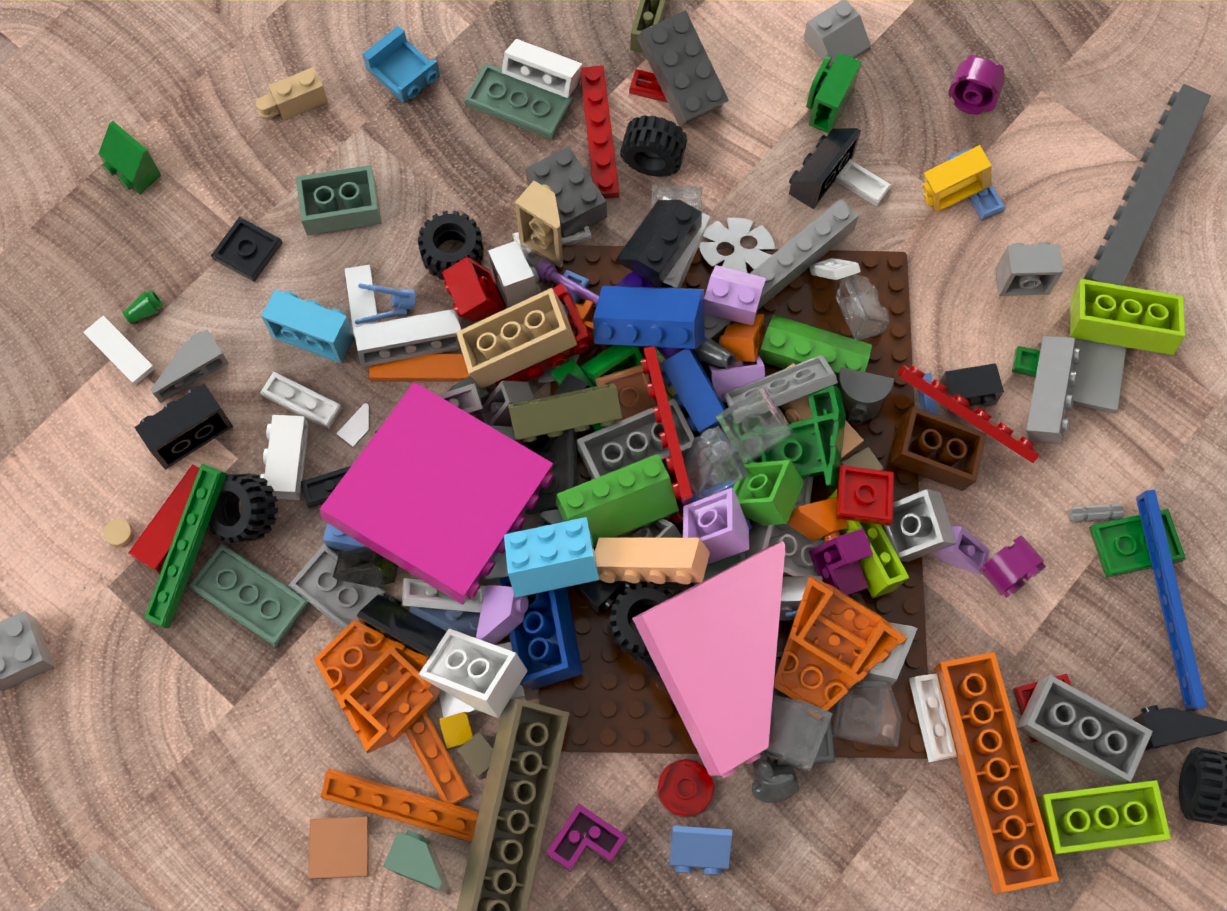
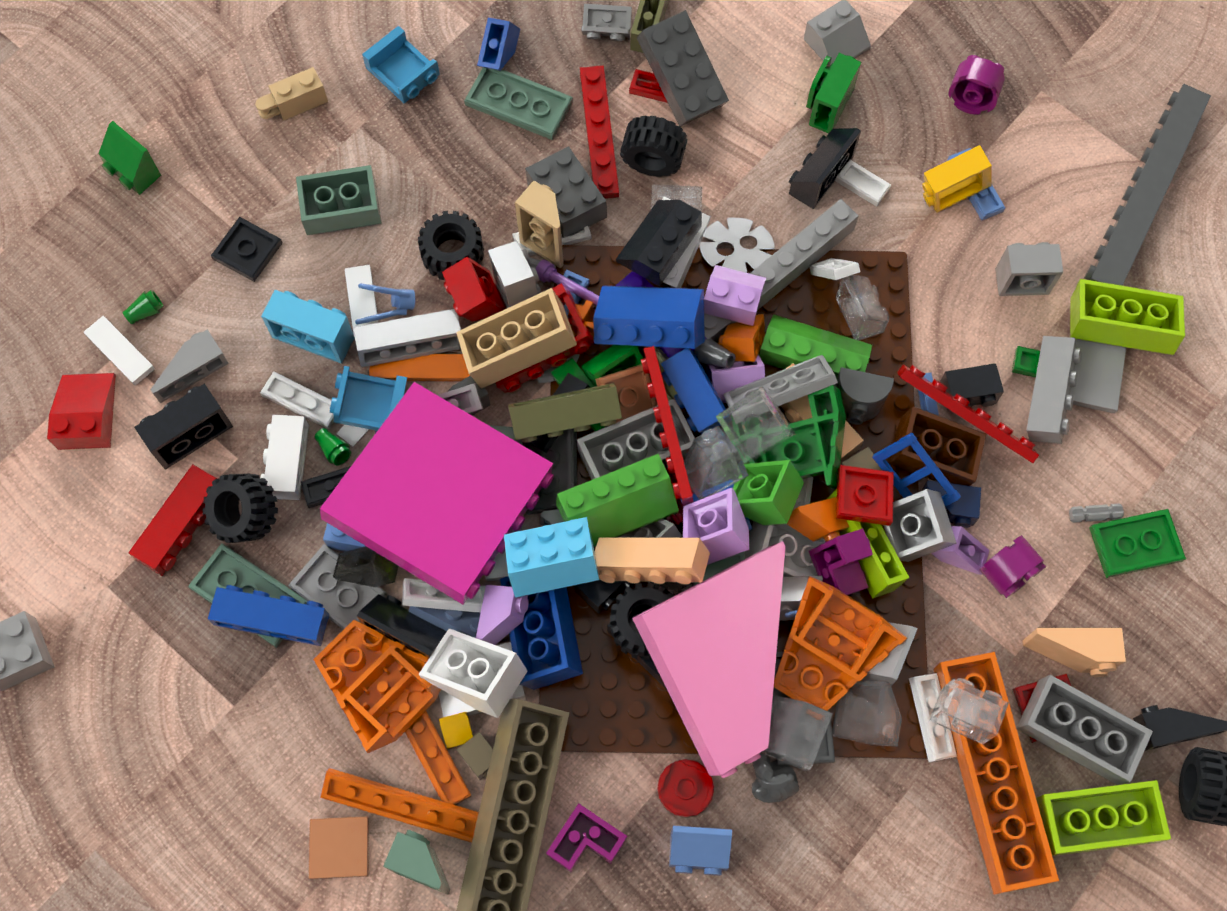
(82, 412): none -> red slope
(118, 533): tan tile -> none
(185, 546): green tile -> none
(268, 615): none -> blue brick
(333, 447): none -> green cone
(365, 399): none -> dark azure panel
(496, 408): light grey slope -> none
(498, 44): none -> blue slope
(541, 68): white brick -> none
(606, 21): none -> light grey bracket
(900, 484): none -> blue window
(966, 509): none -> dark blue slope
(969, 710): none -> clear brick
(1081, 649): none -> light nougat slope
(1170, 601): blue tile -> none

